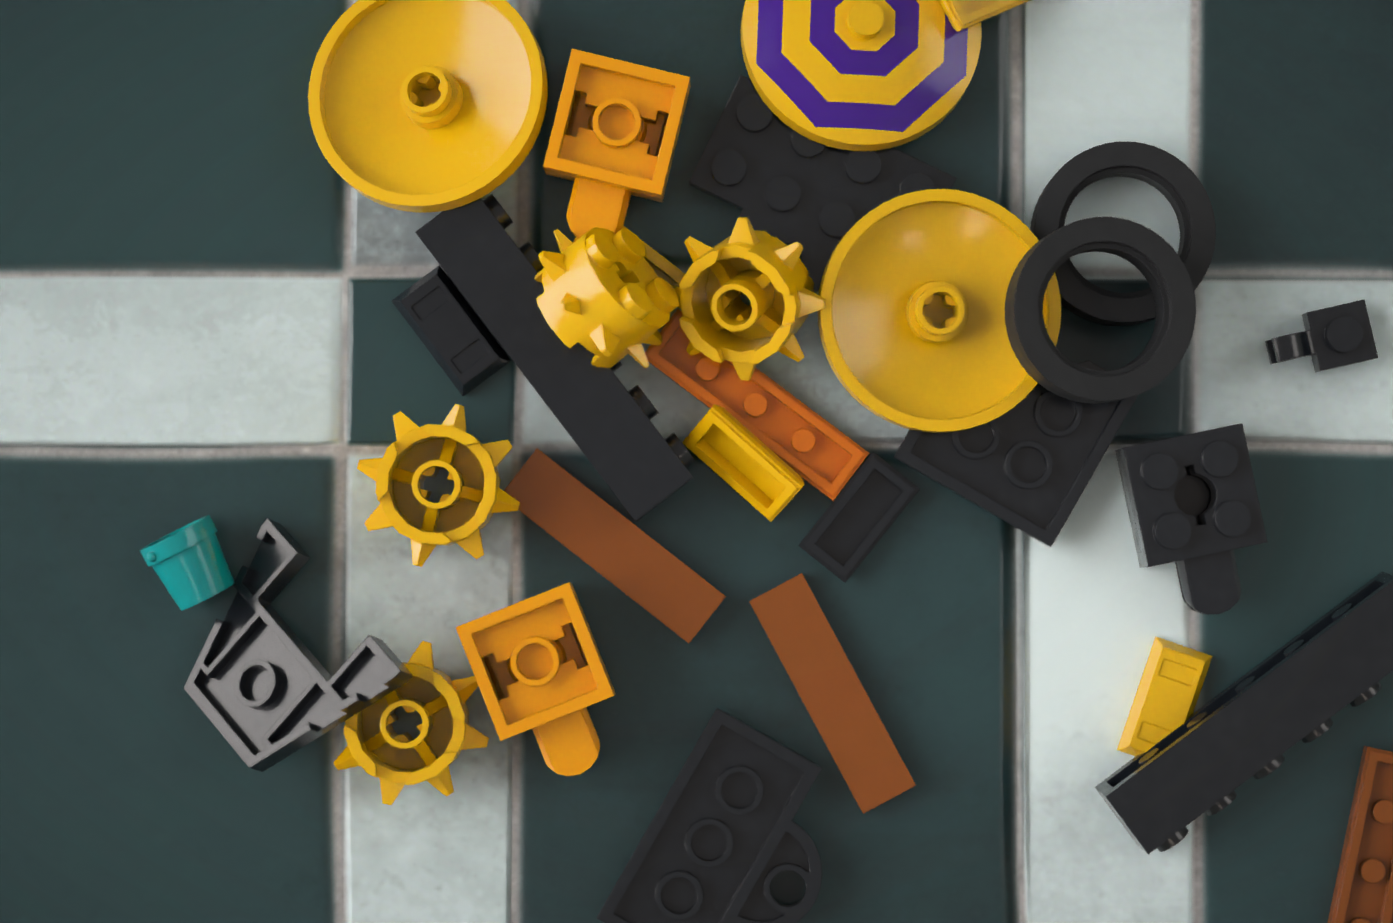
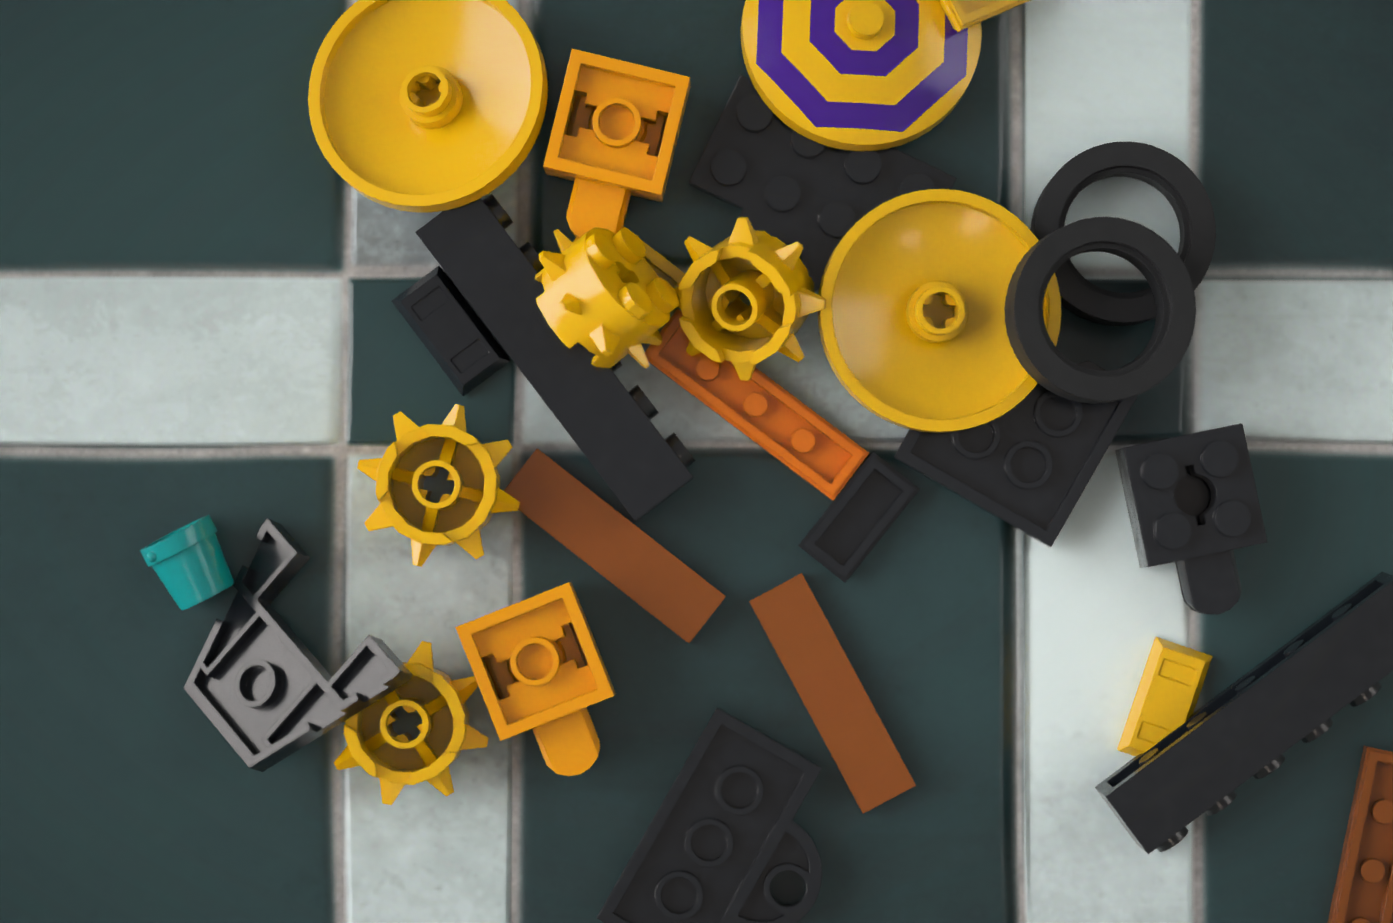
(744, 462): yellow tile -> none
(1331, 336): black plate -> none

